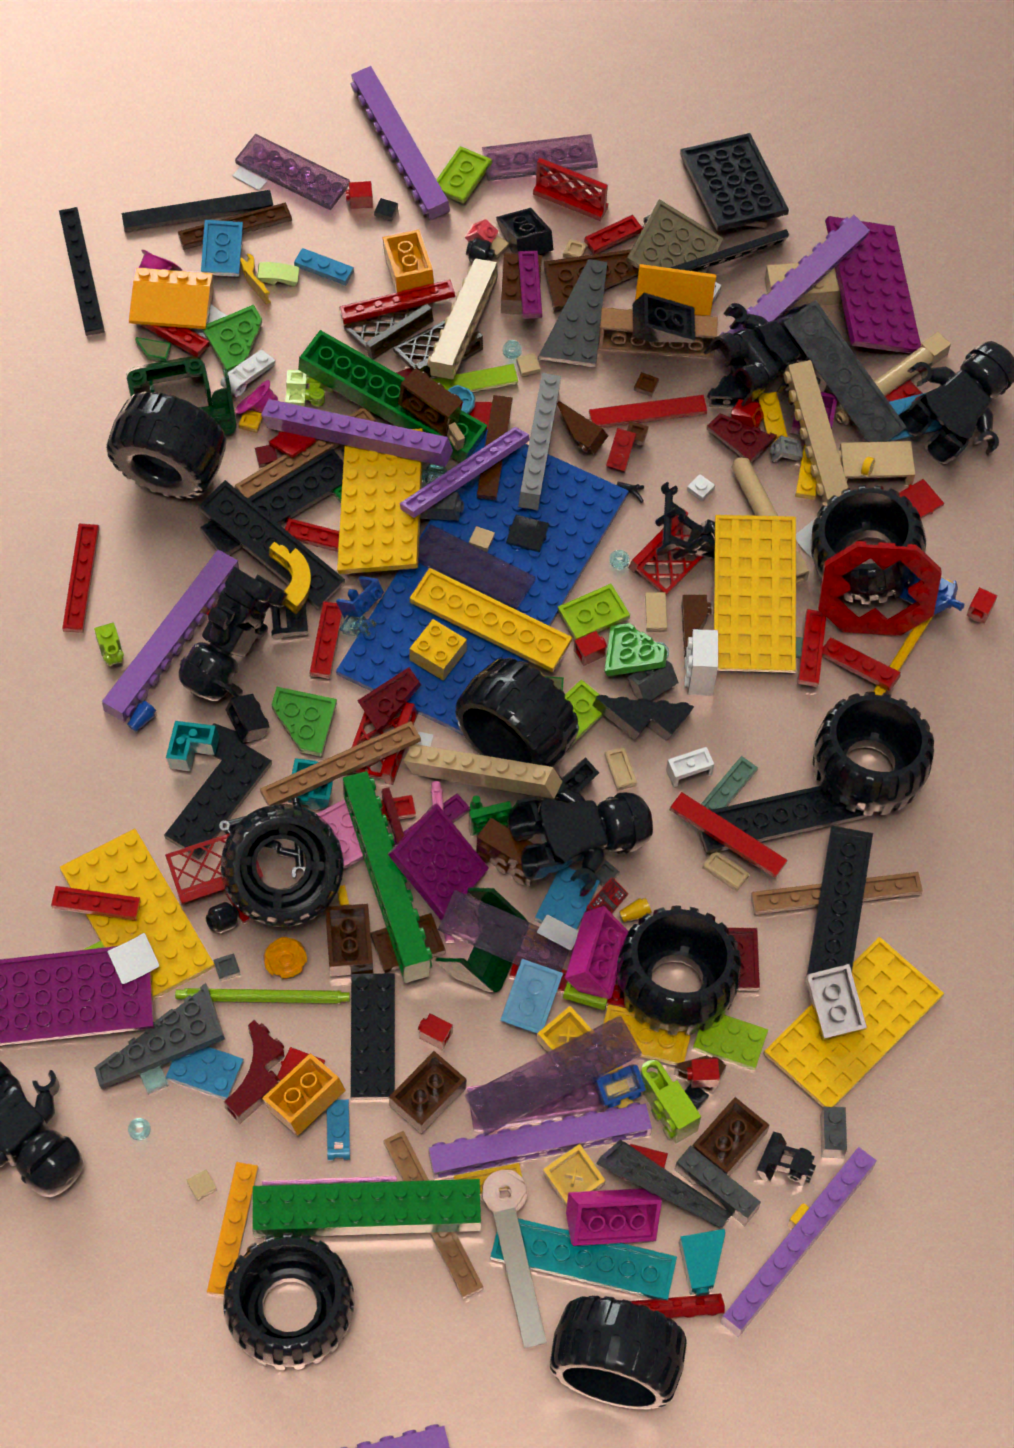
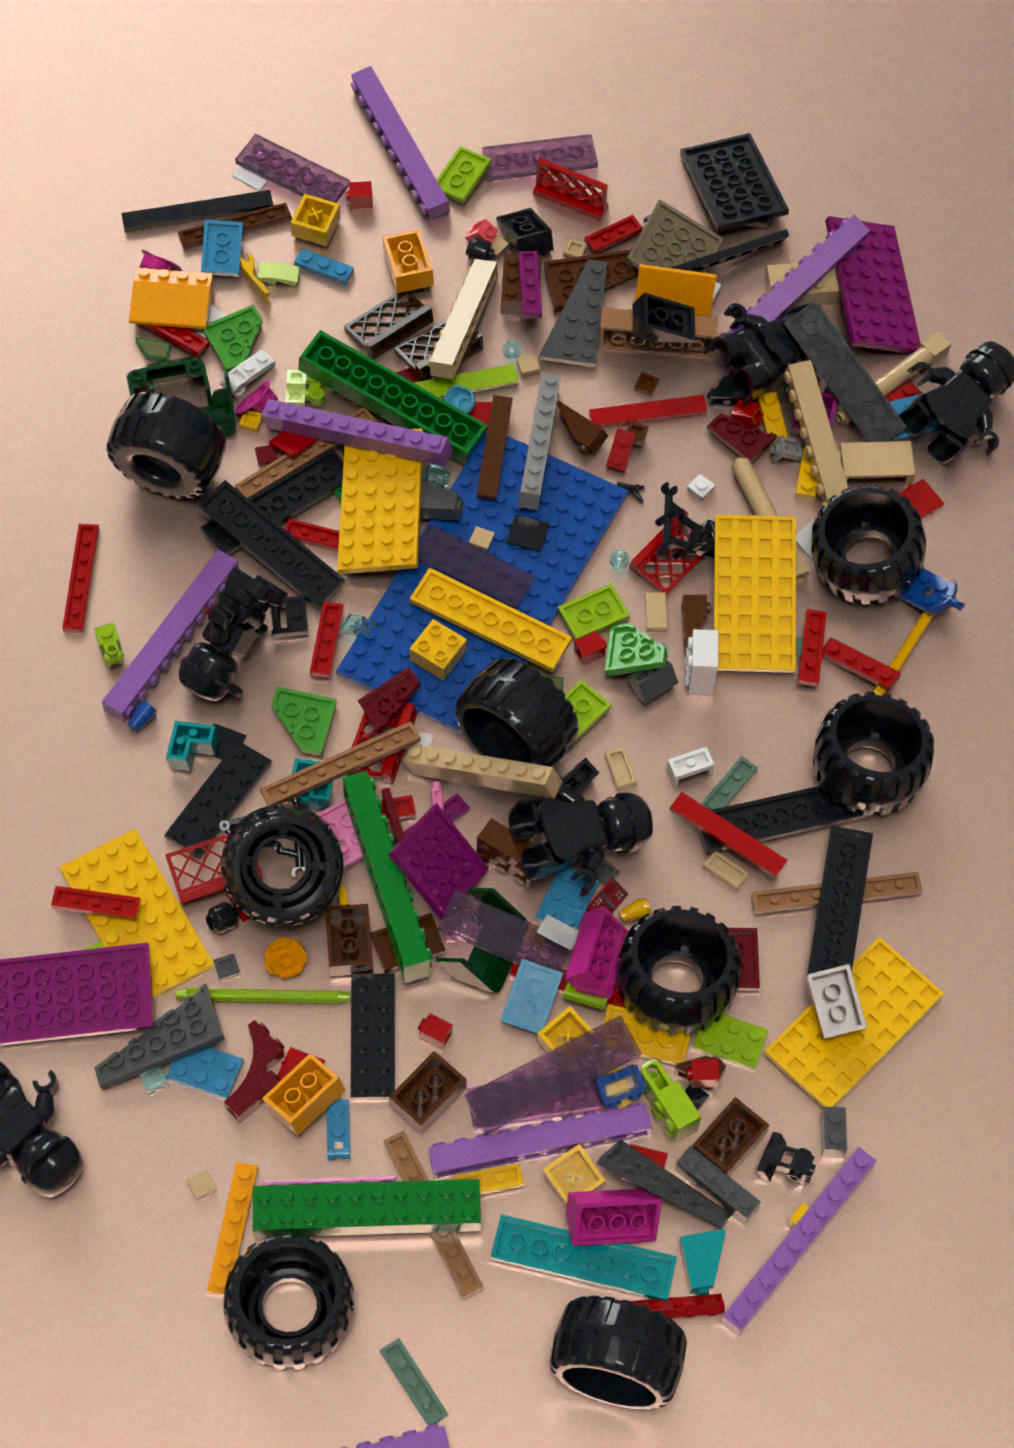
(81, 271): black tile -> none
(133, 958): white sticker -> none
(139, 1122): clear light blue plate -> none
(247, 718): black brick -> none
(299, 570): yellow arch -> none
(315, 220): none -> yellow brick
(361, 603): blue window -> none
(386, 209): black tile -> none
(397, 301): red tile -> none
(414, 1383): none -> sand green tile
(429, 401): reddish brown brick -> none
(455, 436): tan tile -> none
(464, 472): medium lavender plate -> none
(481, 815): green plate -> none
(499, 1179): plate -> none
(519, 1278): tile -> none
(635, 715): black slope -> none
(868, 466): yellow tile -> none
(884, 555): red plate -> none
(981, 605): red brick -> none

